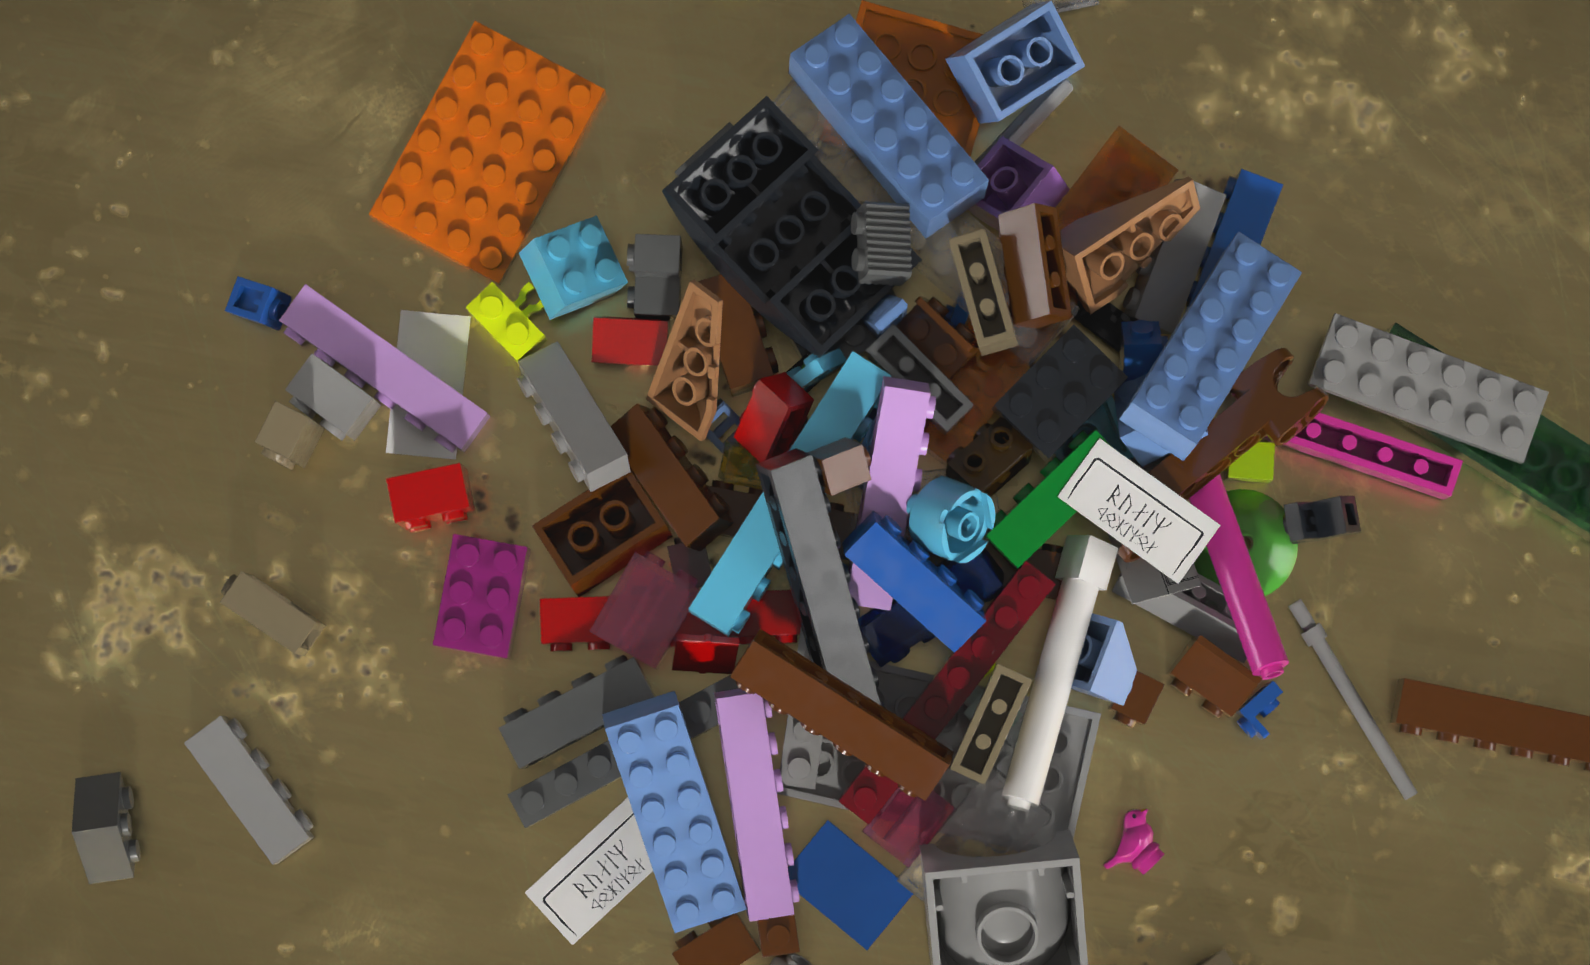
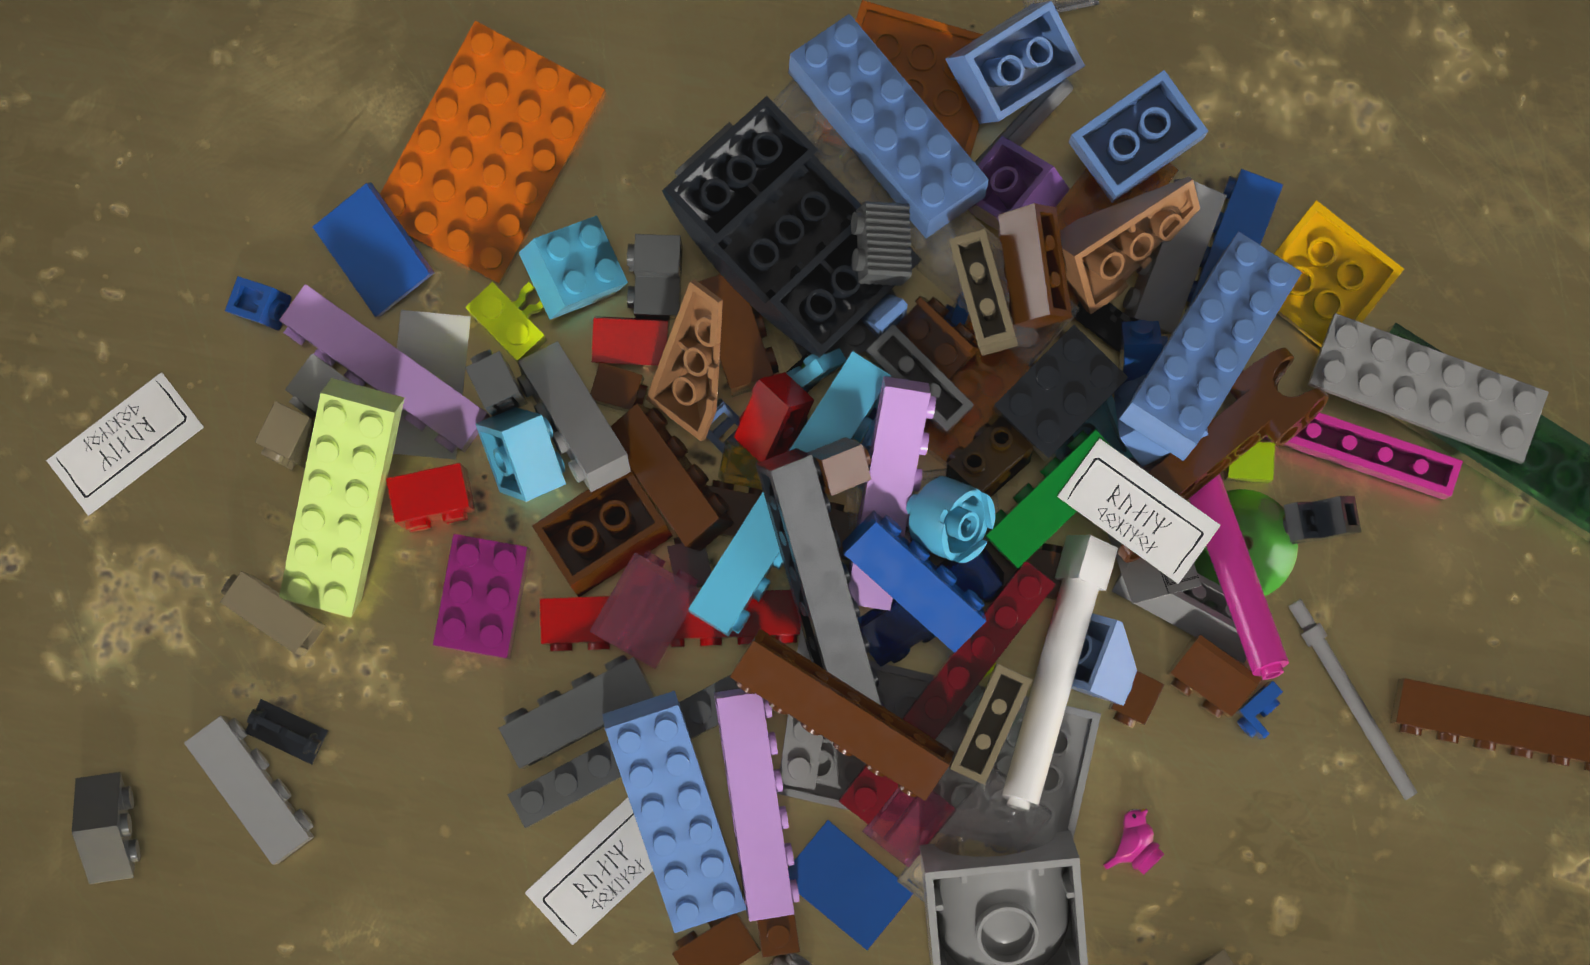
(125, 443): none -> white sticker
(285, 731): none -> black hinge
(341, 497): none -> yellowish green brick
(373, 249): none -> blue tile
(495, 382): none -> dark grey brick
(521, 453): none -> medium azure brick
(618, 388): none -> reddish brown brick
(705, 653): red piece -> none
(1138, 136): none -> medium blue brick
(1338, 274): none -> yellow plate

